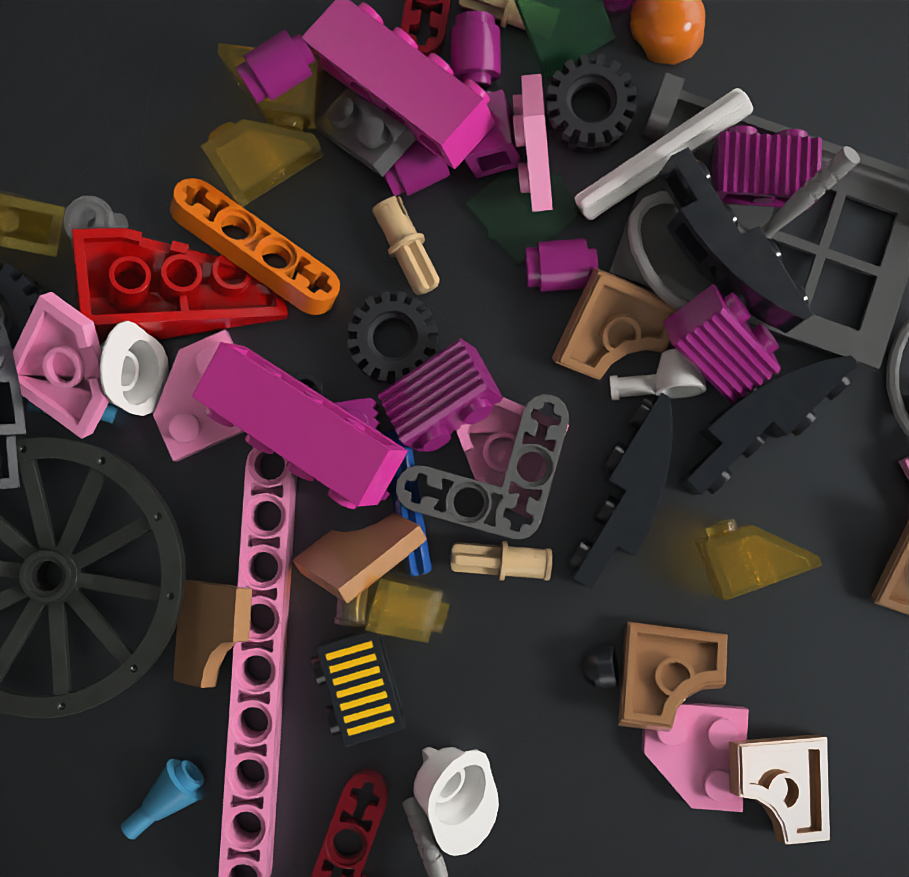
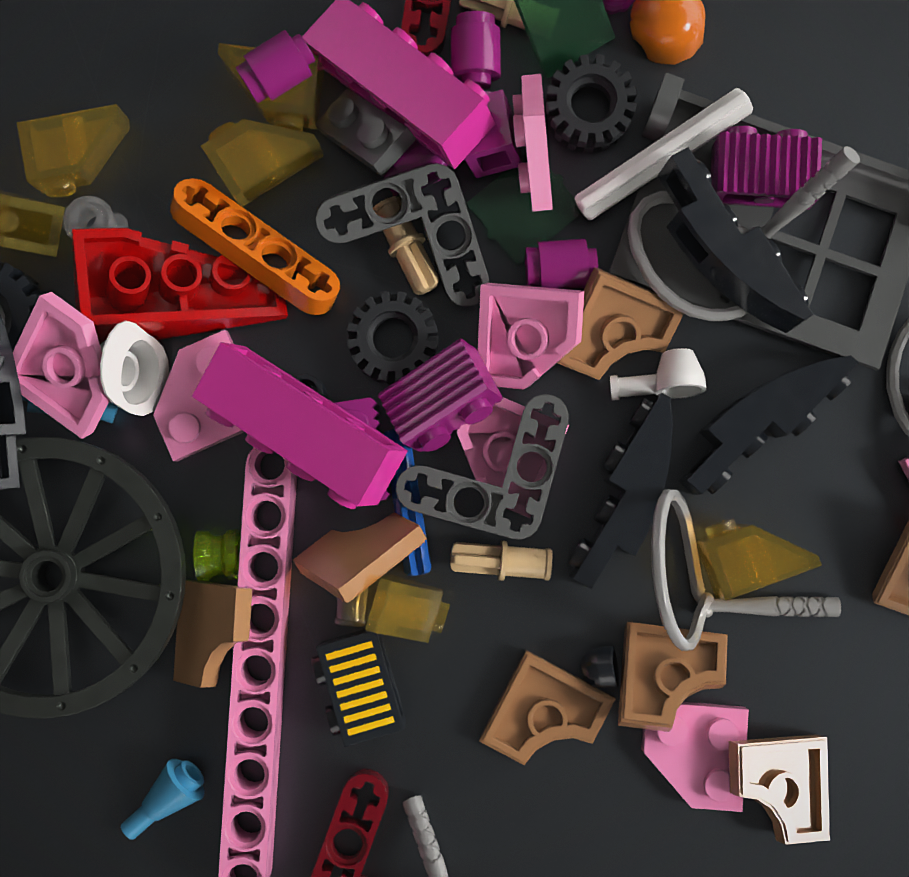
(70, 147): none -> clear yellow slope
(216, 555): none -> clear neon green wheel
(413, 206): none -> dark grey beam
(457, 797): white piece -> none
(526, 330): none -> bright pink plate
(544, 706): none -> medium nougat tile
(706, 603): none -> light grey piece
(723, 344): magenta brick -> none

